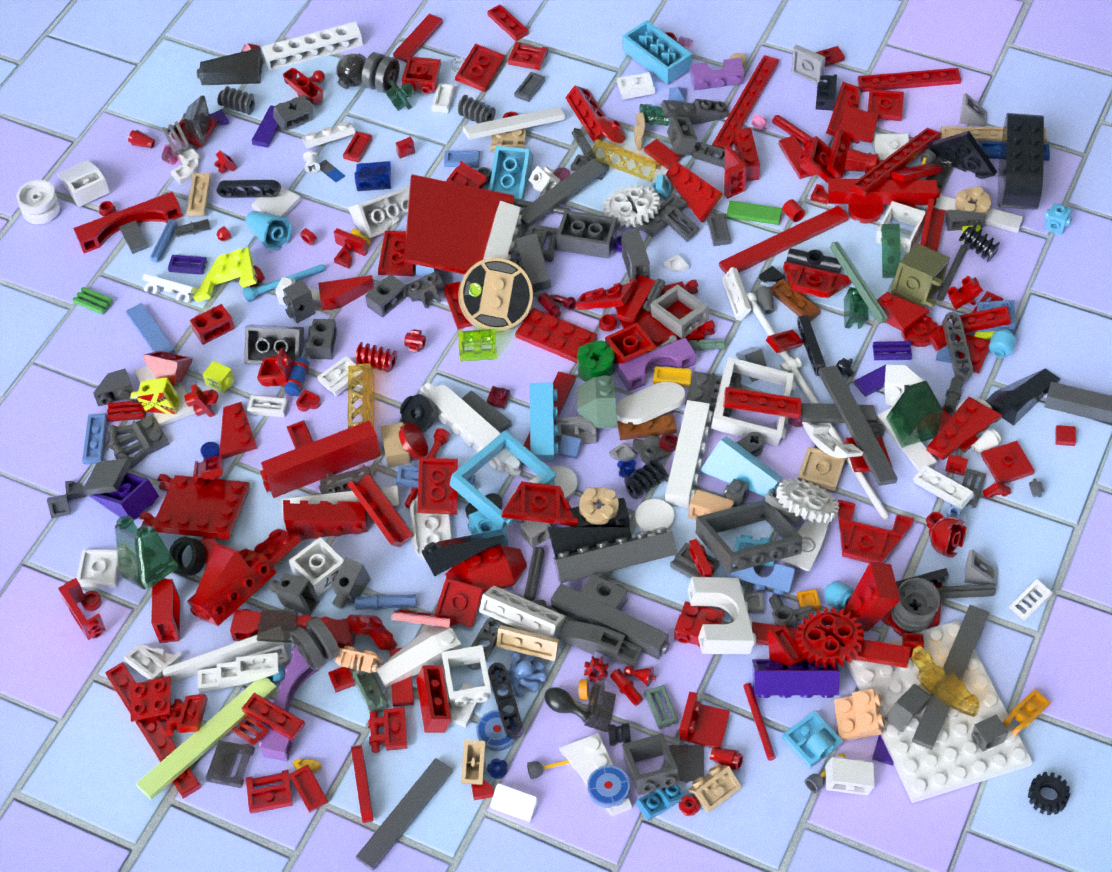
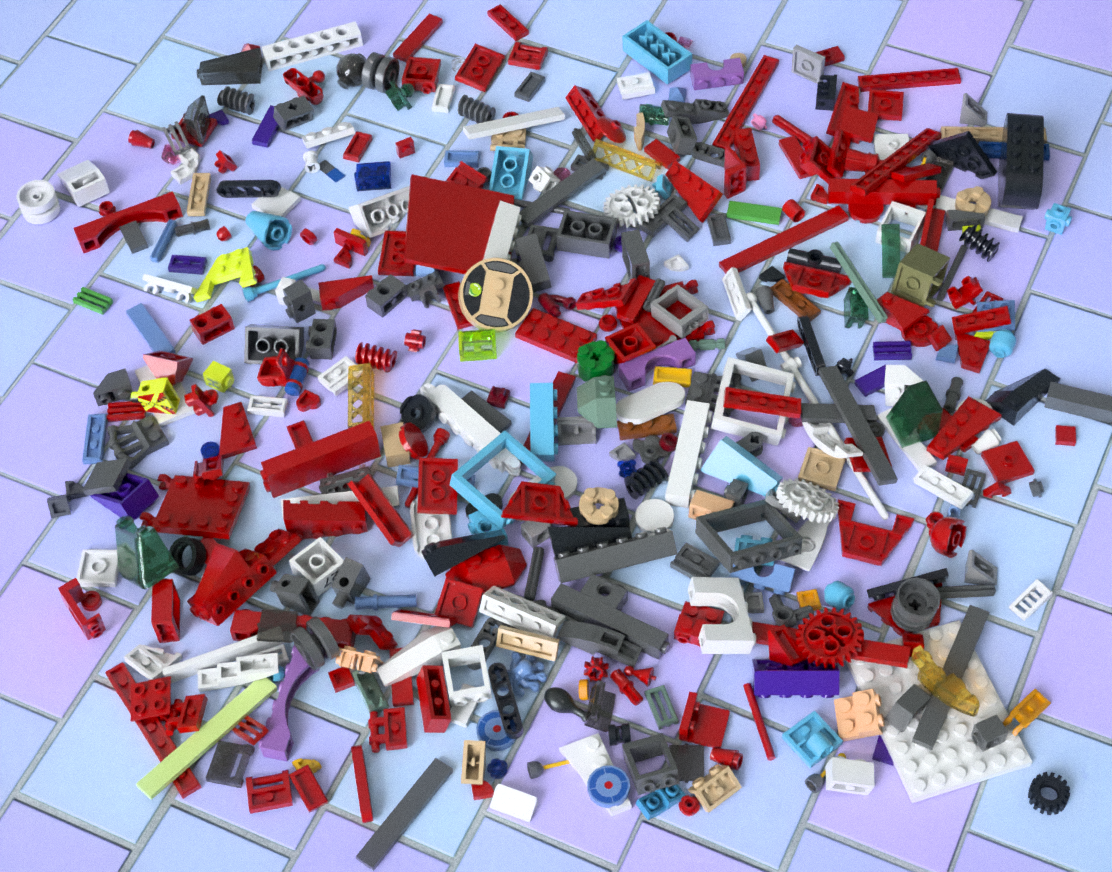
(273, 716): red tile -> none
(569, 446): medium blue tile -> none
(698, 555): red plate -> none
(873, 595): red wedge -> none
(957, 346): dark grey beam -> none

